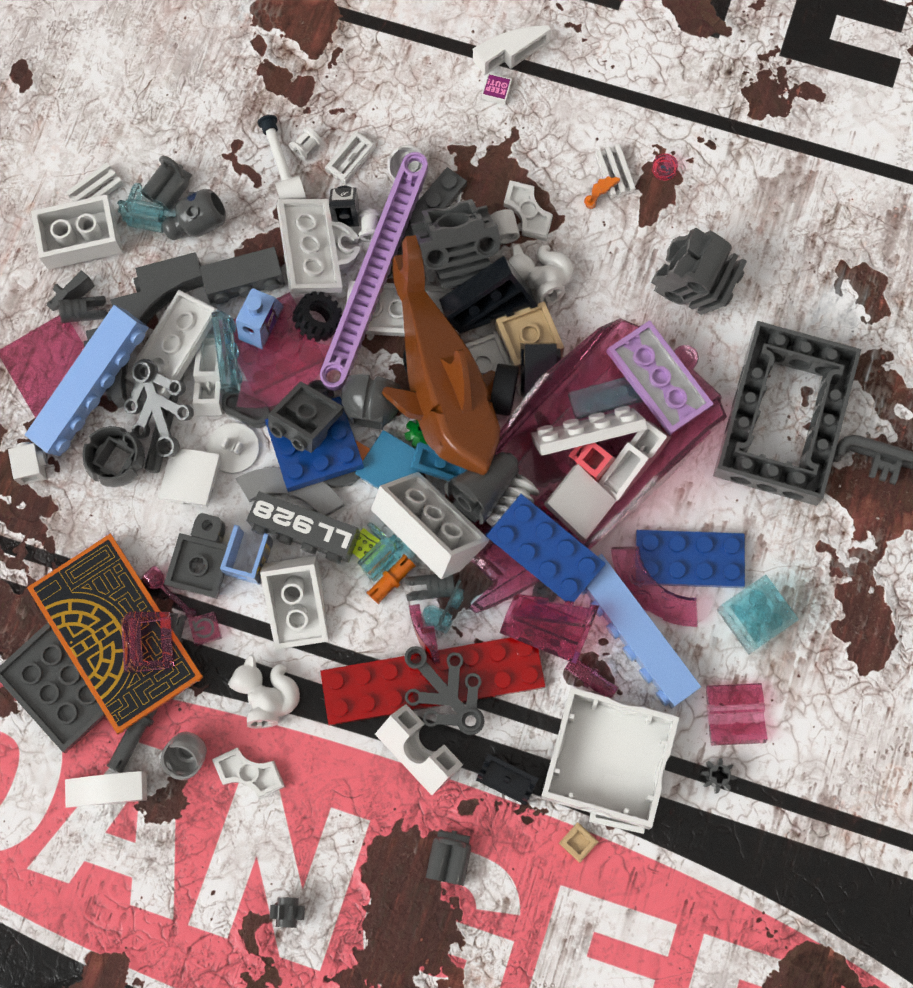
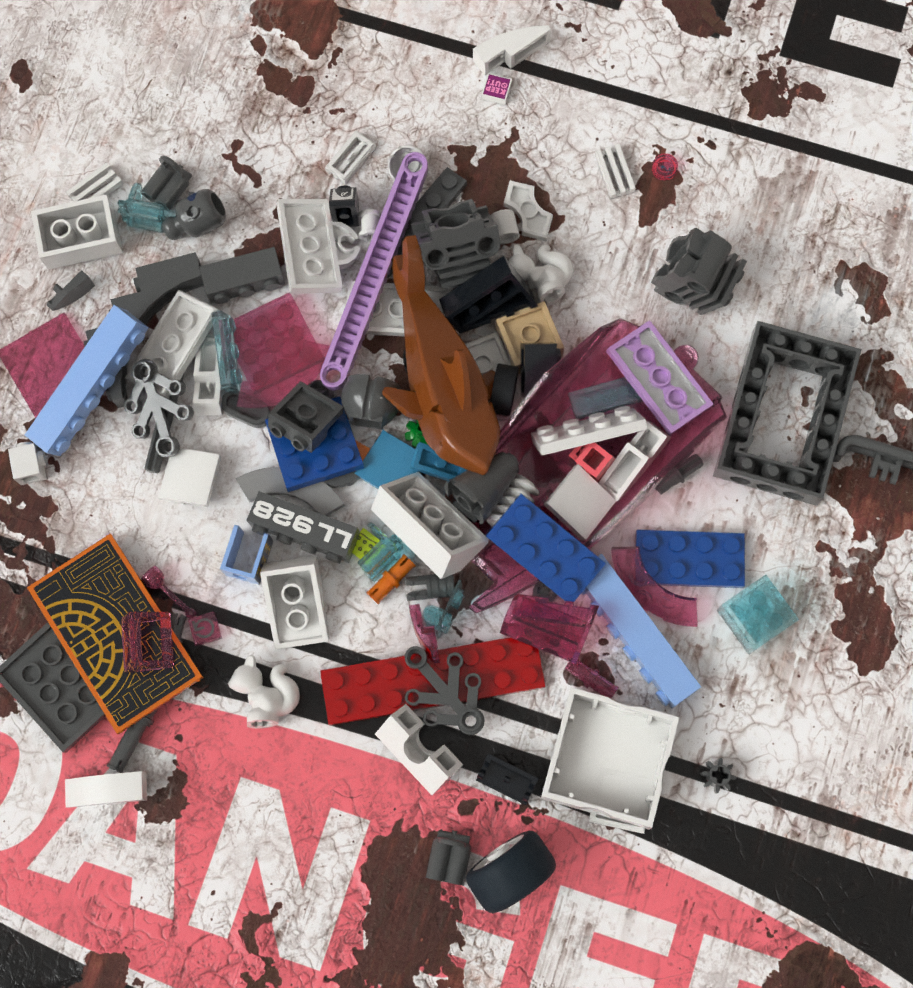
(76, 309): dark grey hinge -> none
(99, 450): dark grey piece -> none
(183, 755): light grey helmet -> none
(200, 545): dark grey plate -> none
(236, 446): white piece -> none
(259, 314): light blue torso -> none
(261, 777): white tile -> none
(287, 912): dark grey gear -> none
(289, 186): white piece -> none
(305, 143): white bush -> none
(323, 306): black tyre -> none
(511, 872): none -> black wheel
(578, 842): tan tile -> none
(599, 188): orange piece -> none
(688, 467): none -> dark grey axle
(736, 714): clear pink slope -> none

